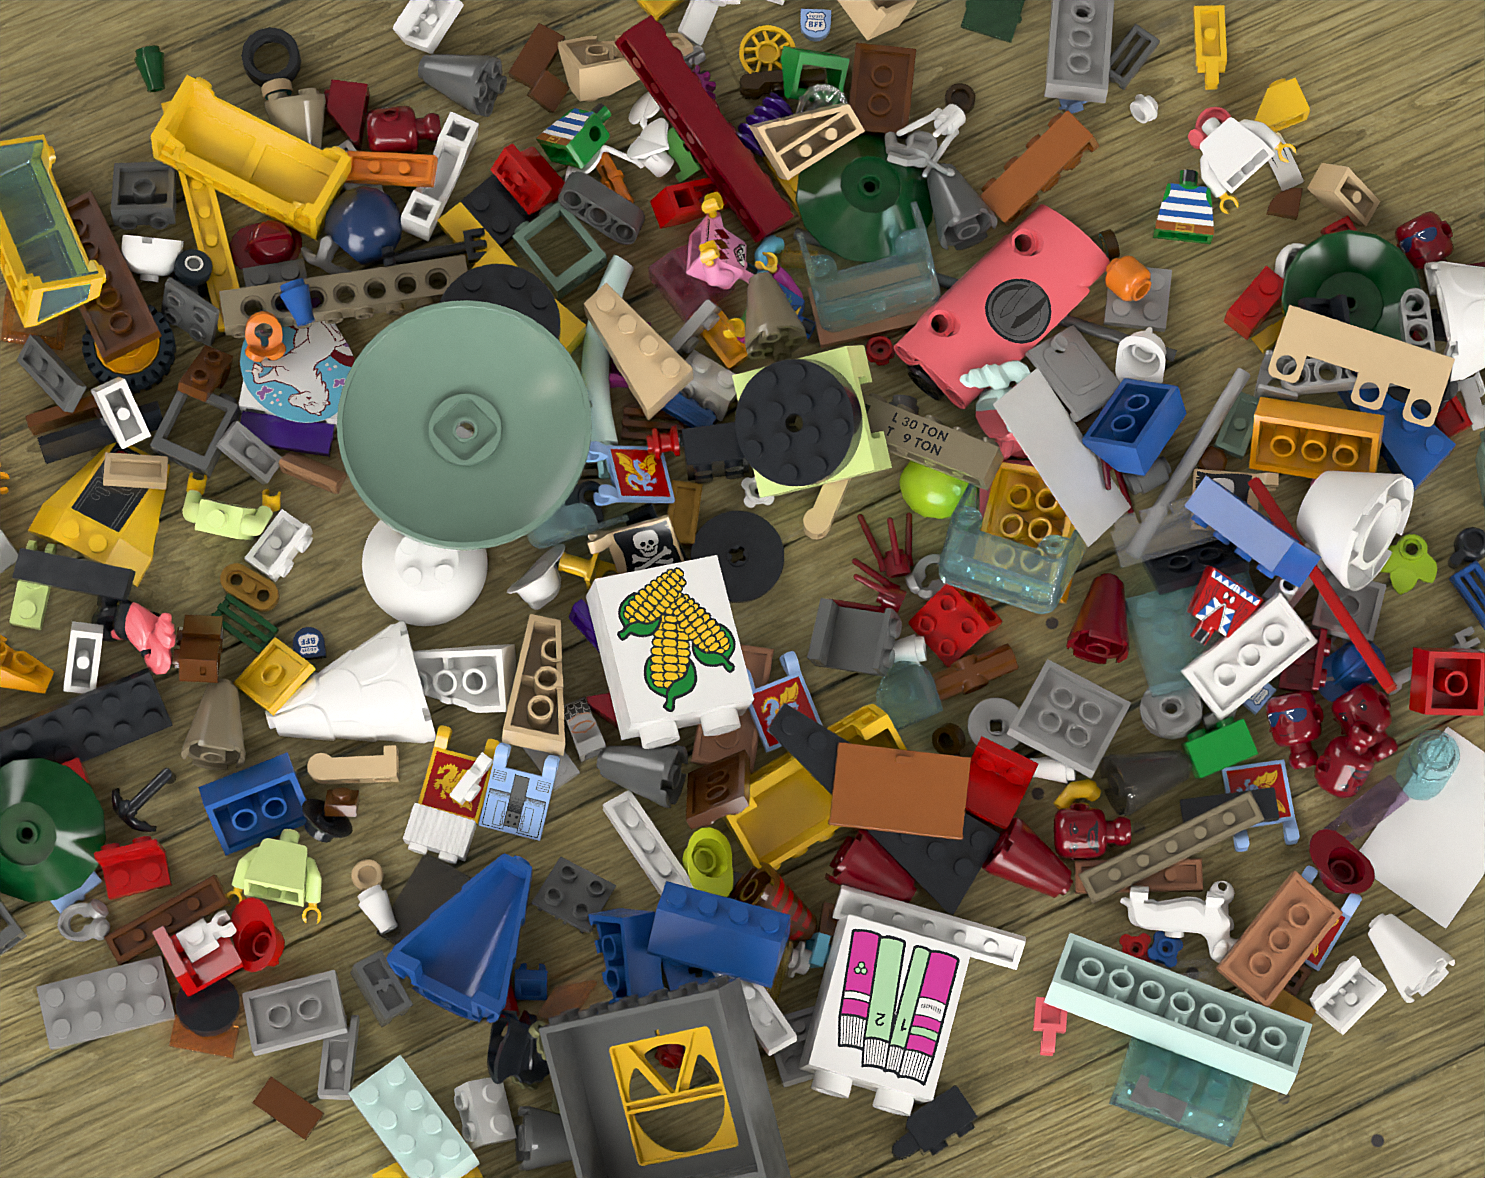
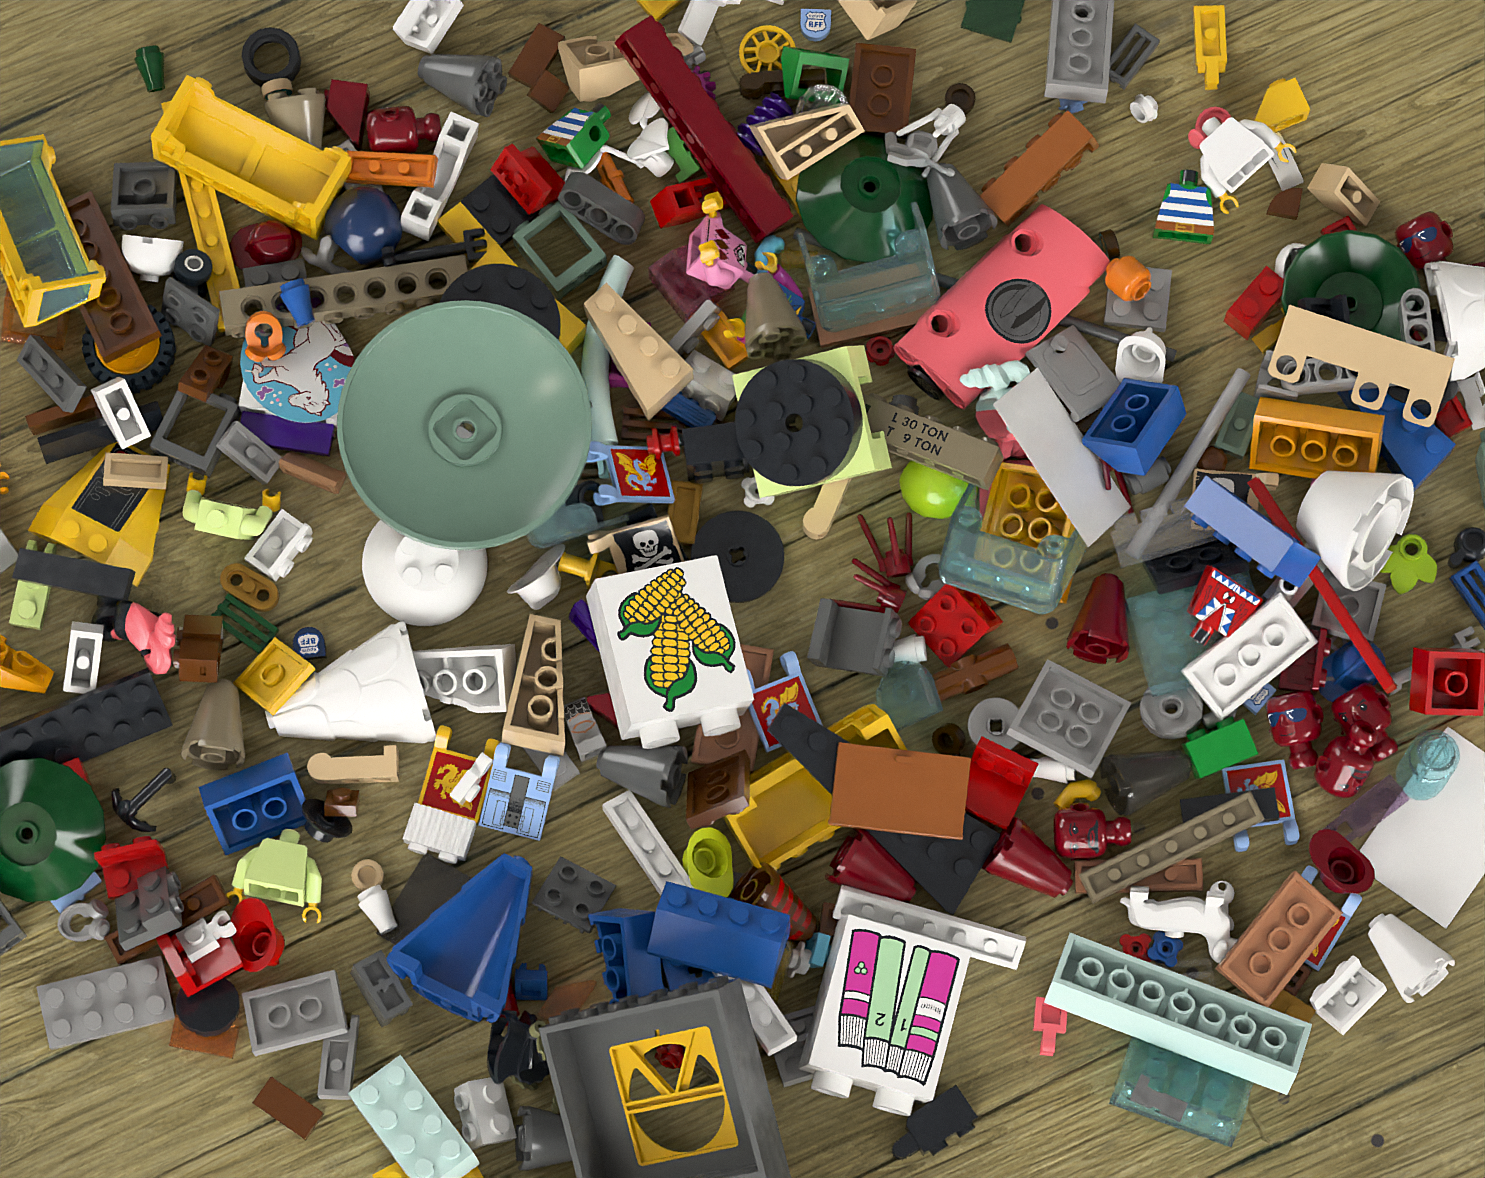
(149, 909): none -> dark grey plate

